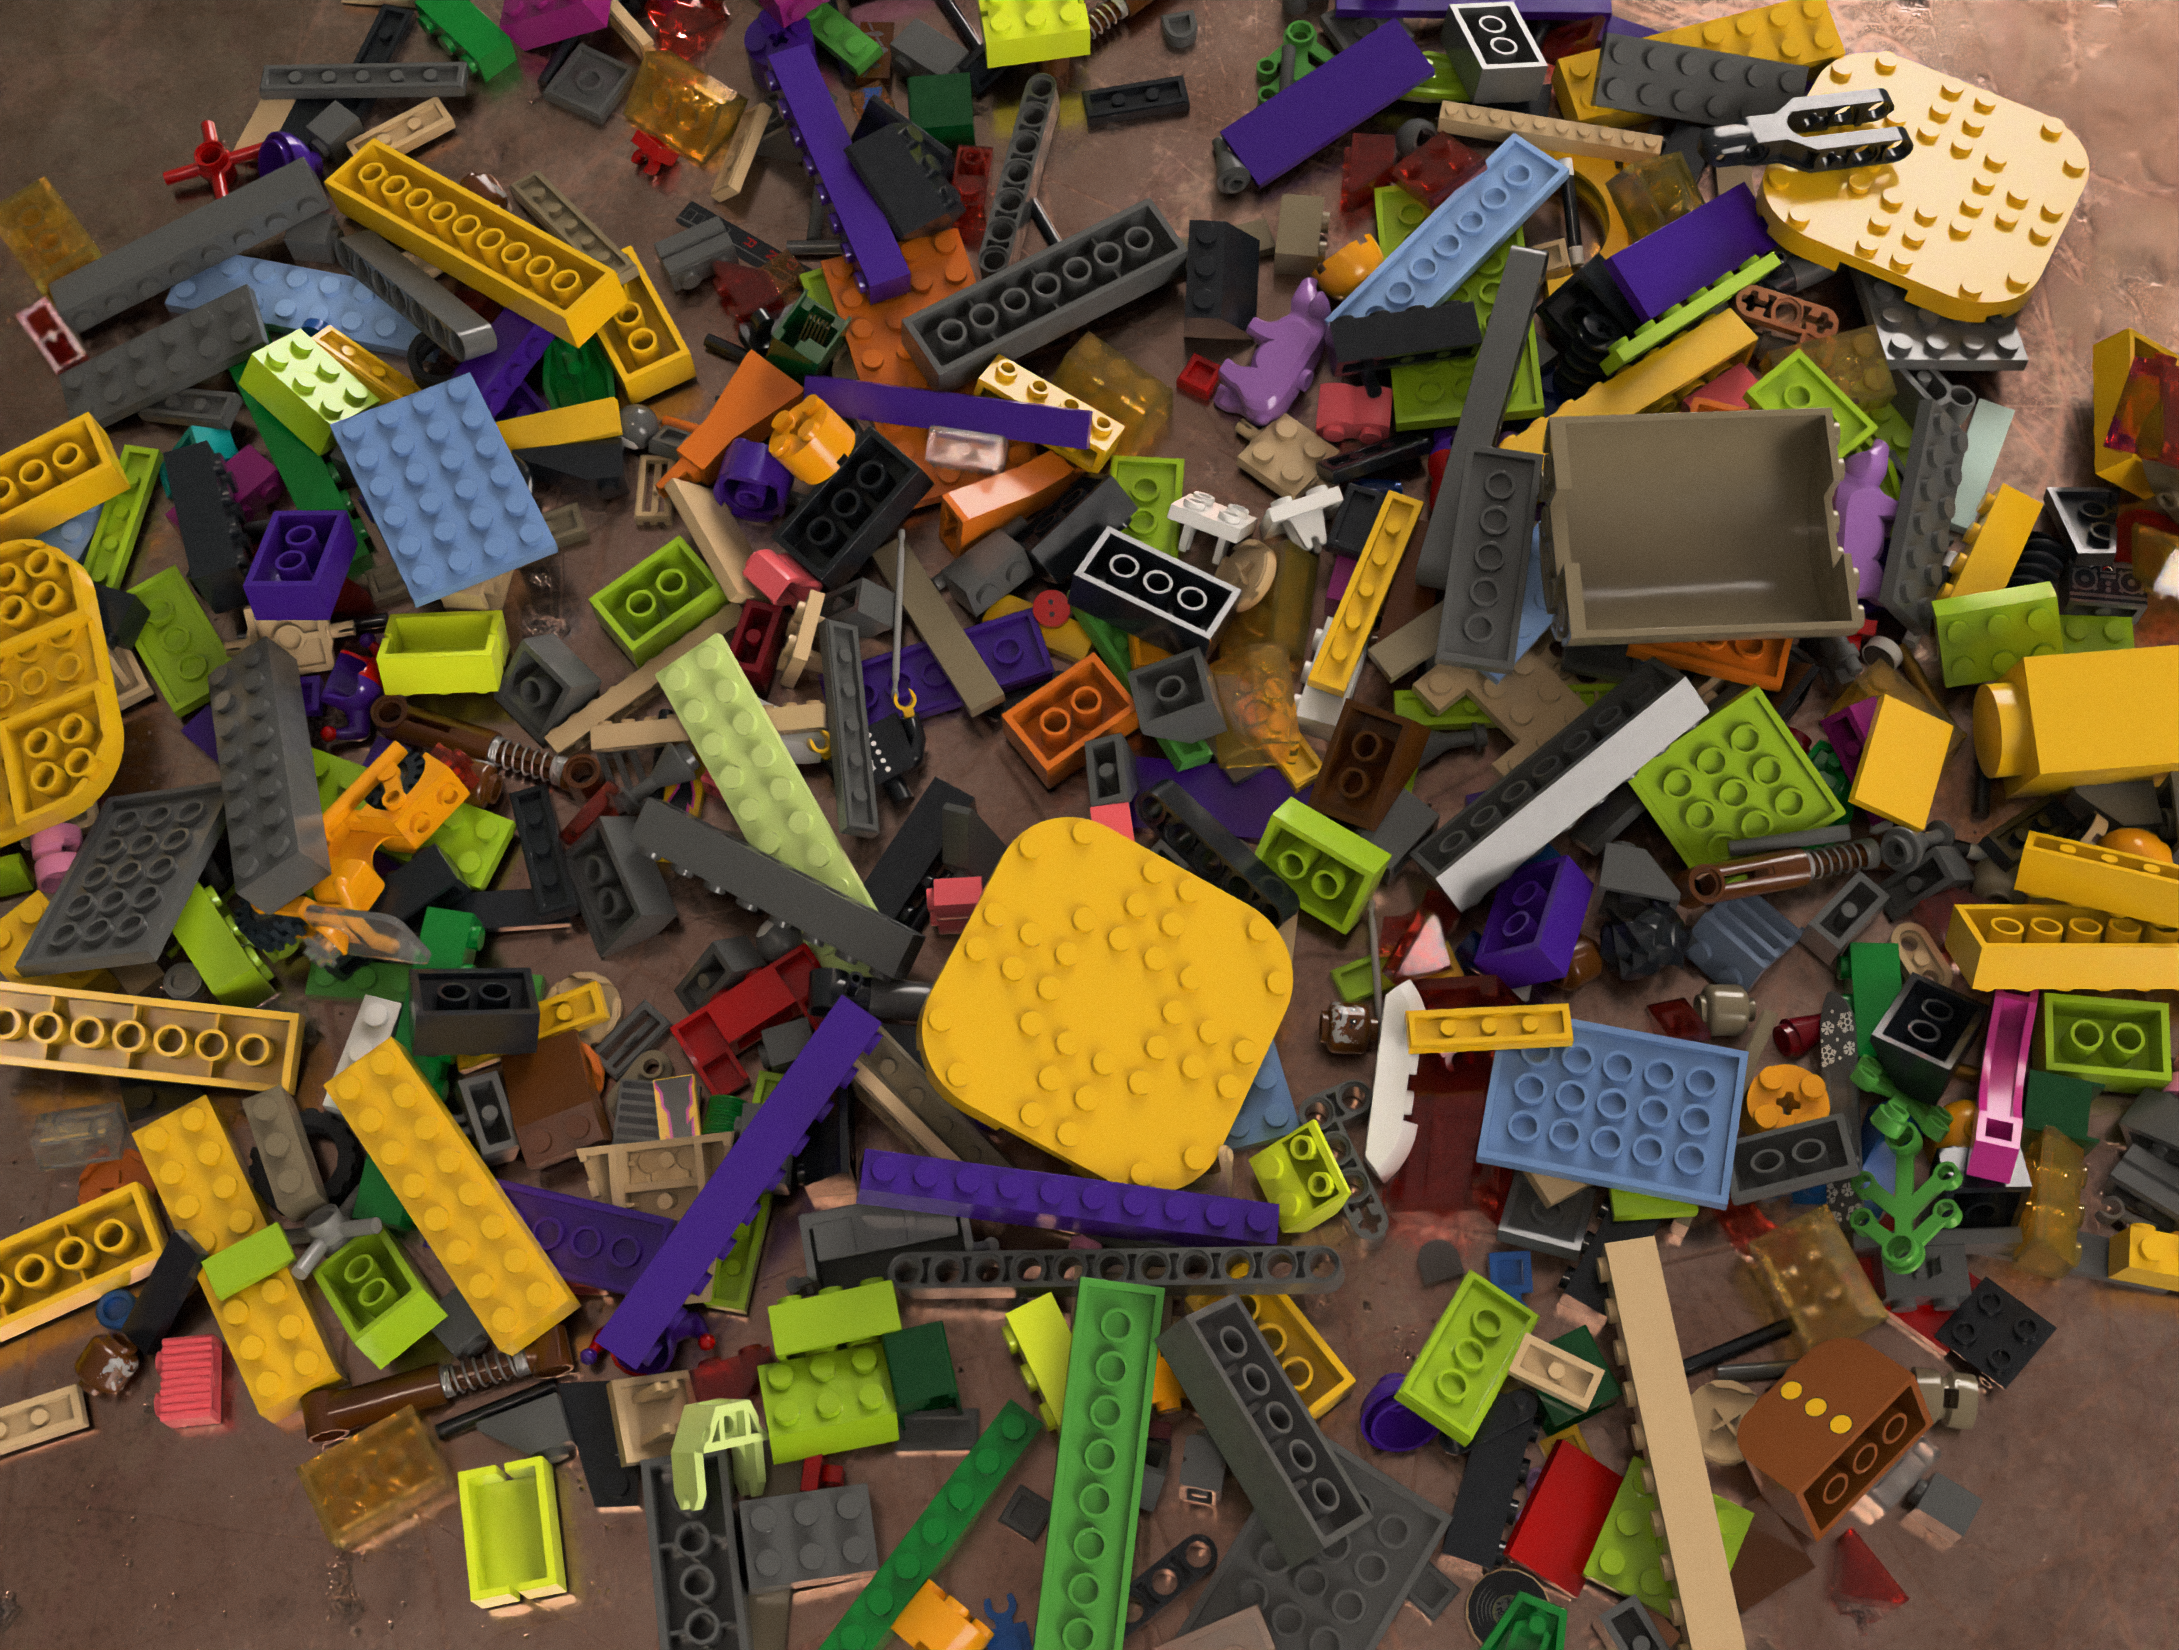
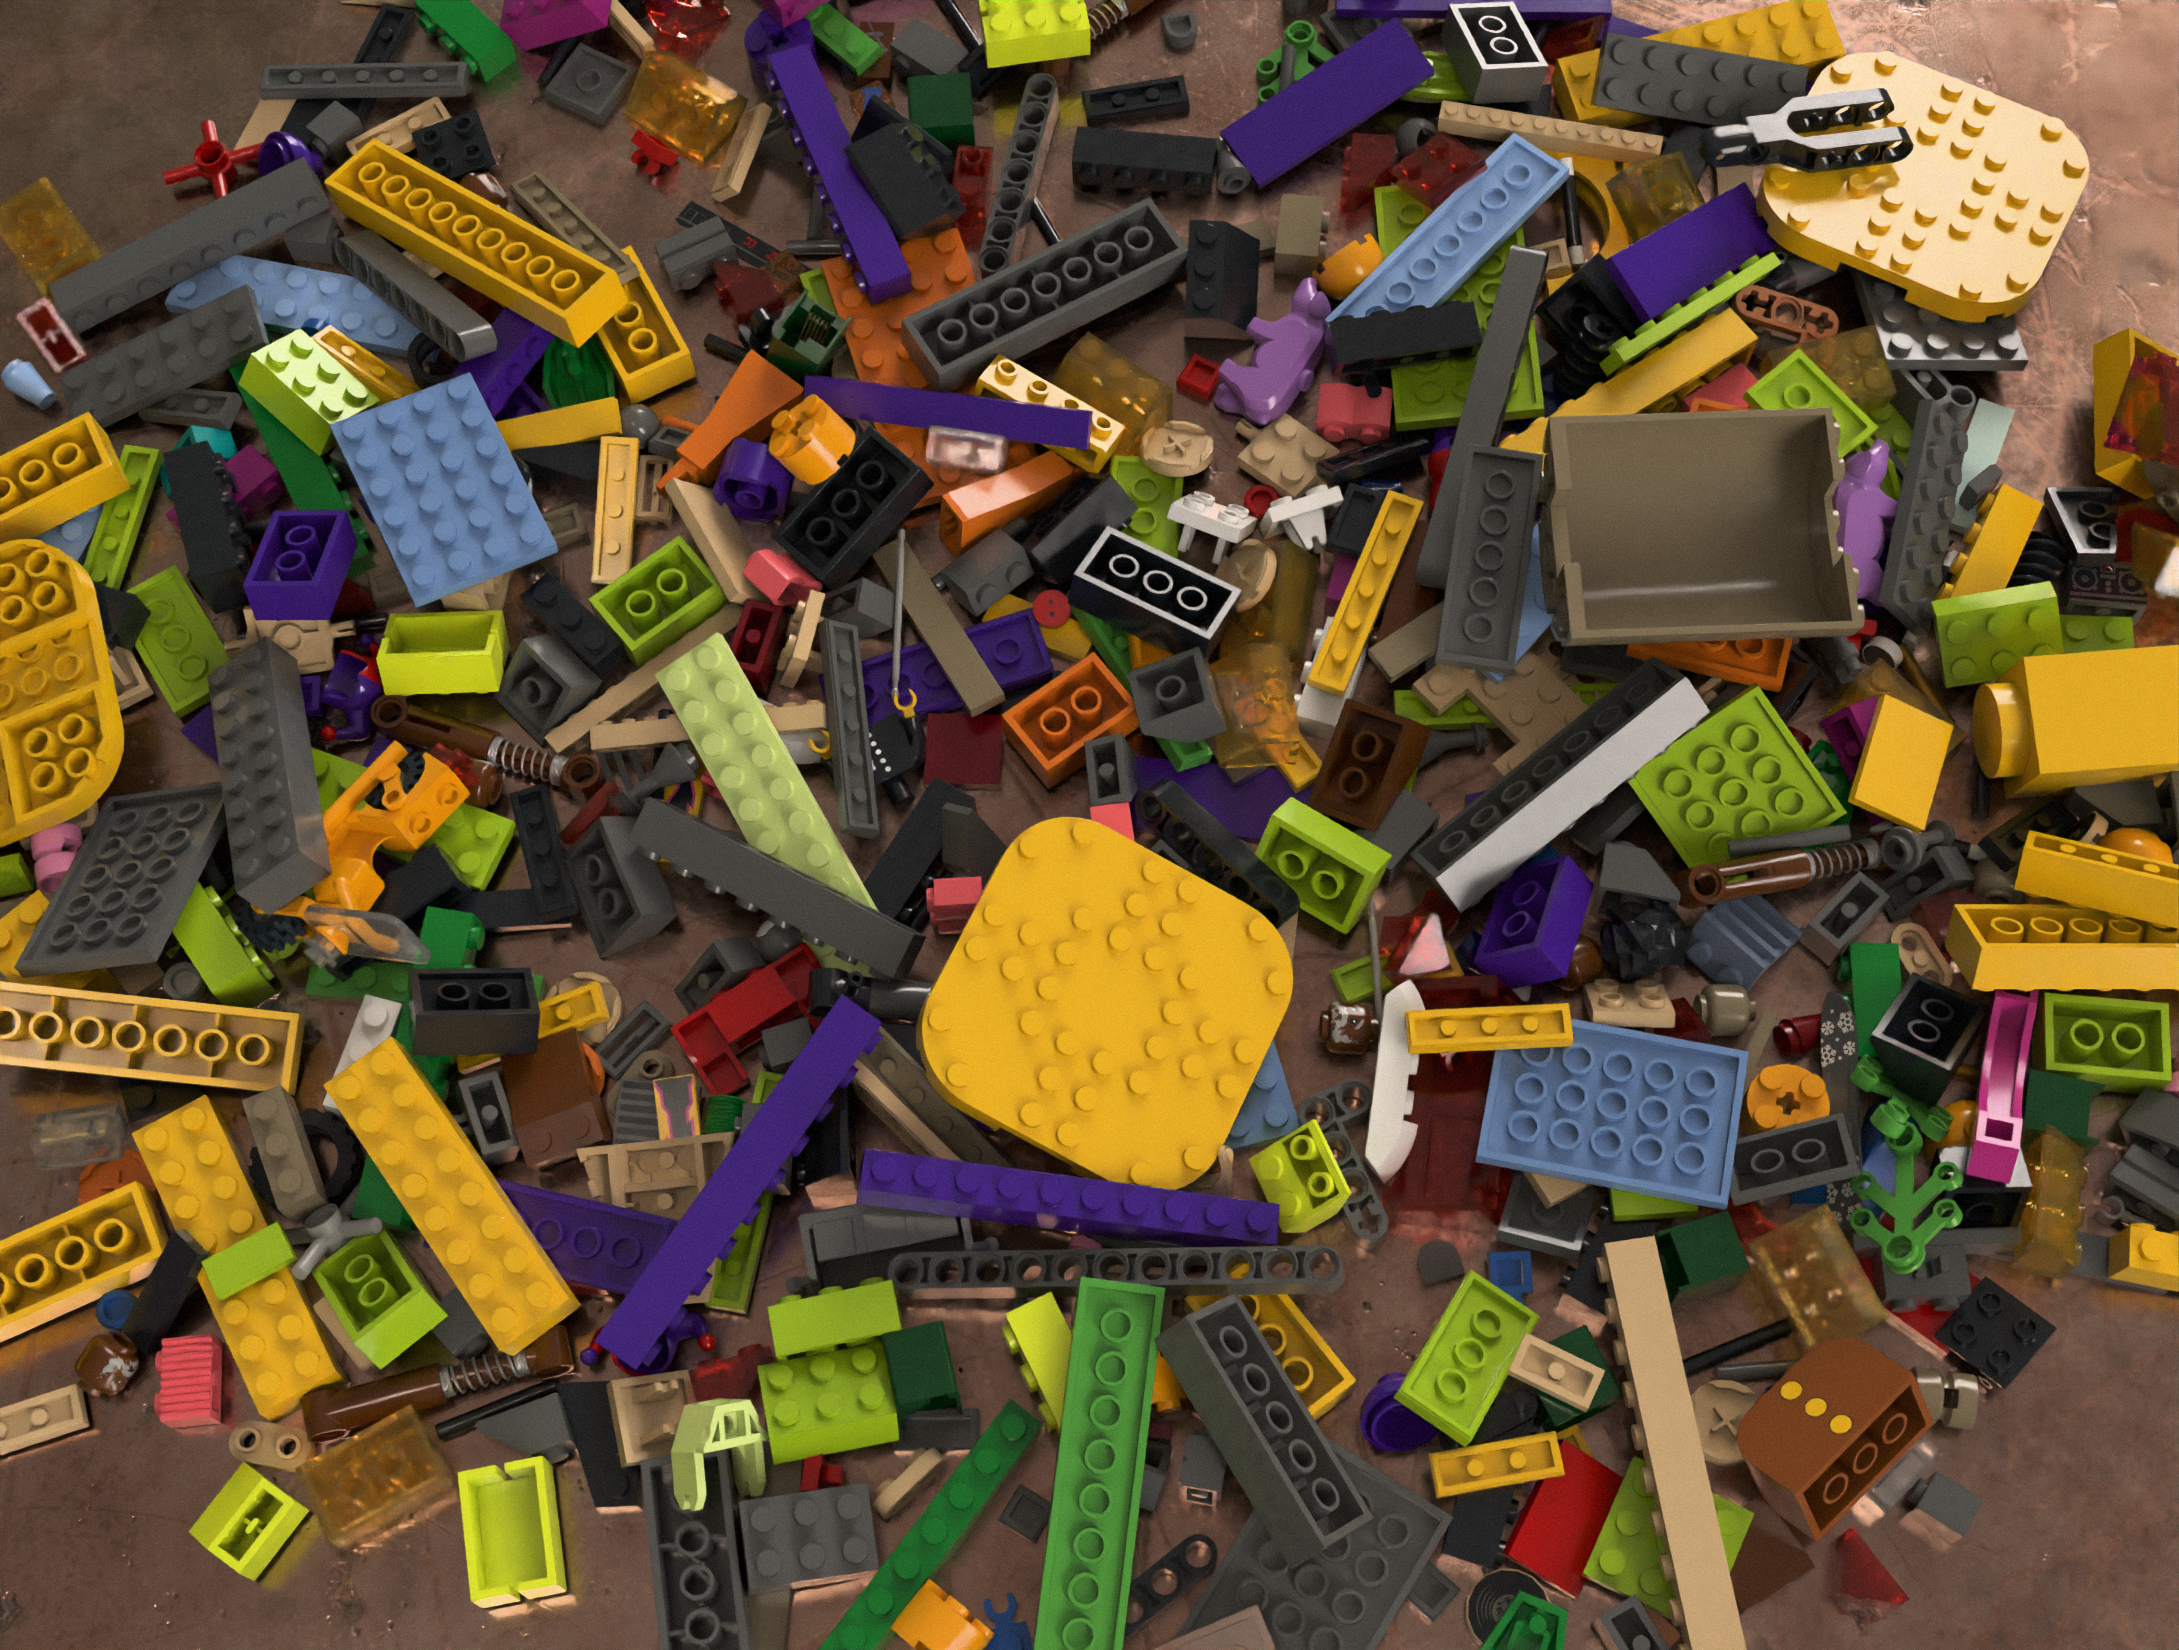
(27, 383): none -> light blue cone
(248, 1522): none -> neon yellow slope
(270, 1445): none -> tan plate
(331, 1320): none -> tan tile
(455, 146): none -> black hinge
(584, 634): none -> black brick
(615, 508): none -> yellow tile
(894, 1494): none -> tan plate
(964, 750): none -> dark red tile
(1144, 160): none -> black brick
(1177, 449): none -> tan tile
(1258, 500): none -> red tile
(1496, 1464): none -> yellow tile
(1629, 1005): none -> tan plate
(1701, 1258): none -> dark green piece
(1977, 487): none -> dark grey tile

